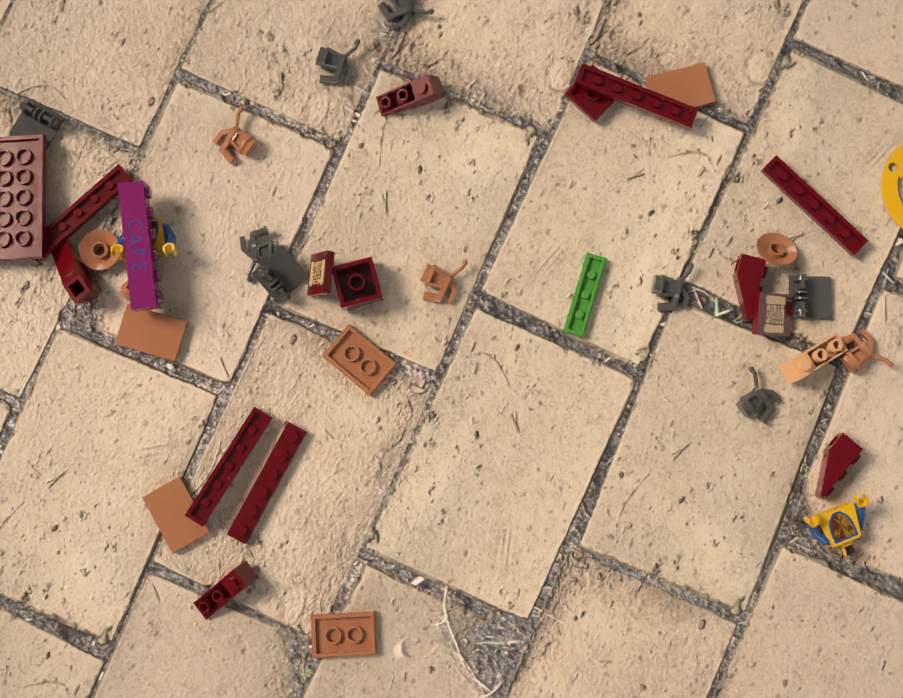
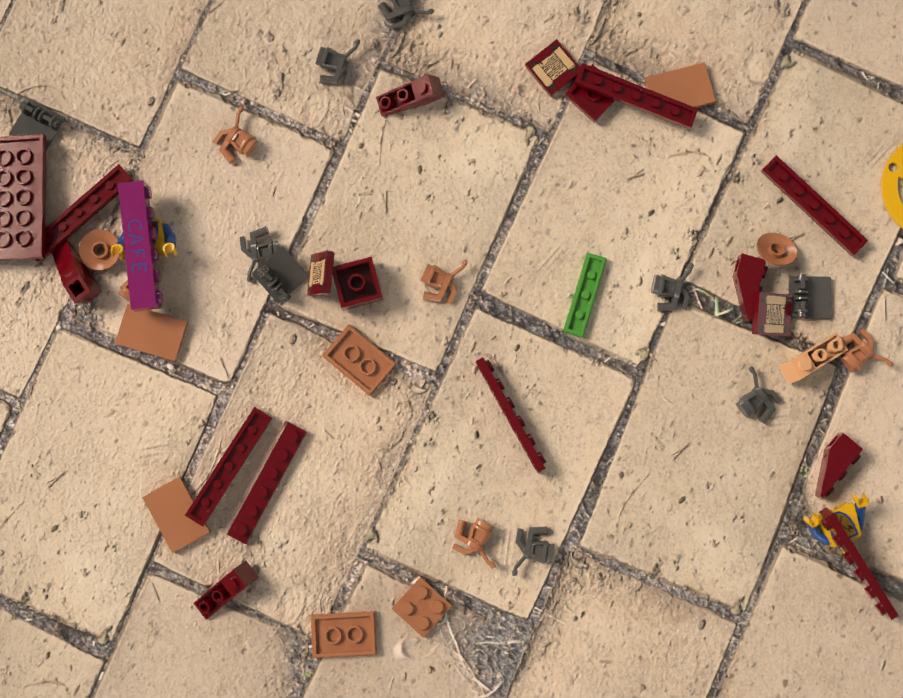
(421, 607): none -> nougat plate
(478, 536): none -> nougat piece
(515, 422): none -> dark red plate
(536, 550): none -> dark grey piece
(553, 68): none -> tile
(854, 558): none -> dark red plate

